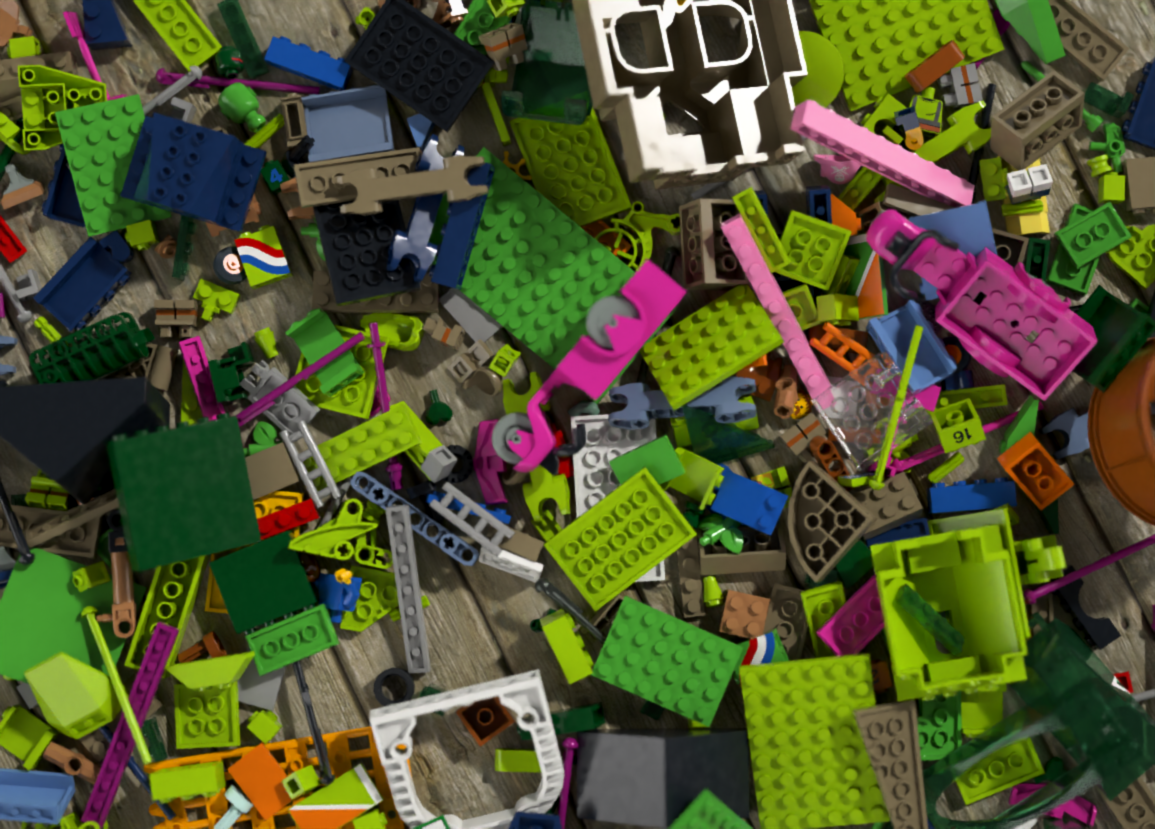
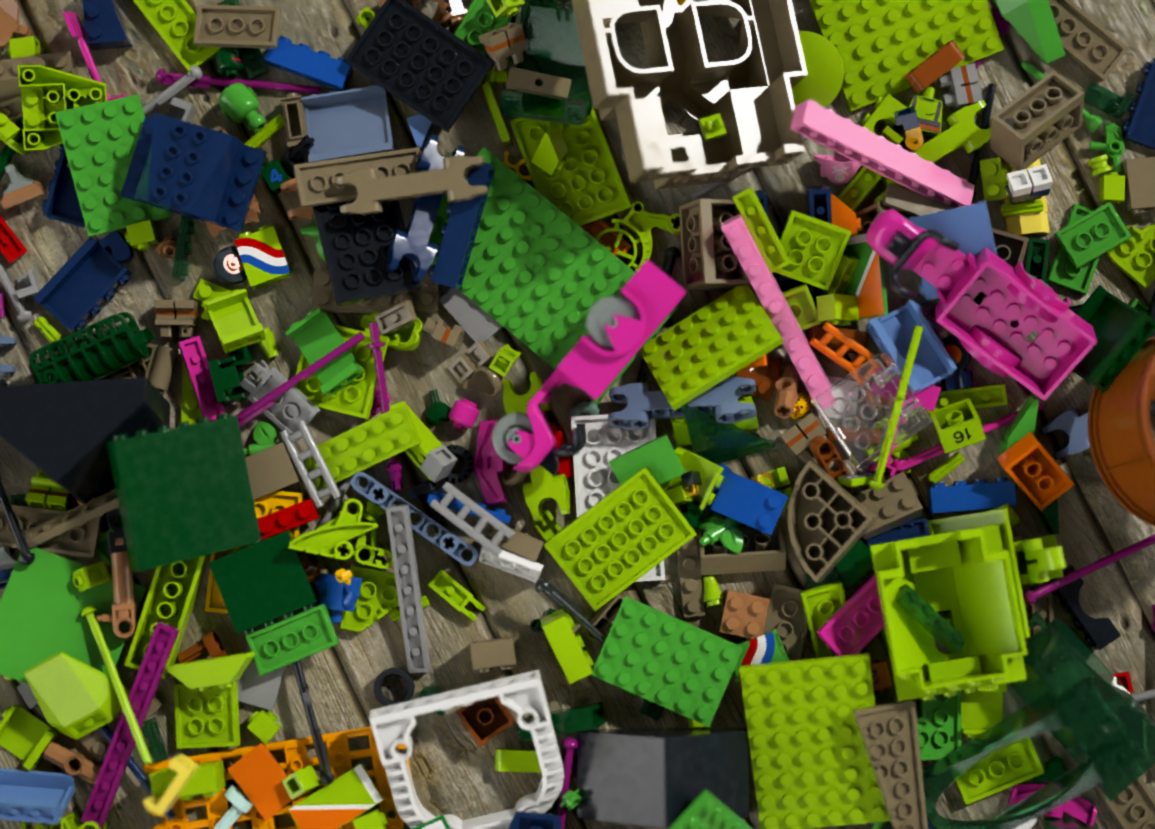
(186, 770): none -> light yellow panel
(234, 320): none -> lime panel
(237, 26): none -> dark tan plate
(396, 318): none -> dark tan plate
(454, 593): none -> lime hinge
(463, 414): none -> dark pink head
(493, 653): none -> dark tan brick
(526, 81): none -> dark tan tile
(551, 151): none -> lime slope
(571, 799): none -> bright green plate
(682, 494): none -> piece
(712, 127): none -> lime tile

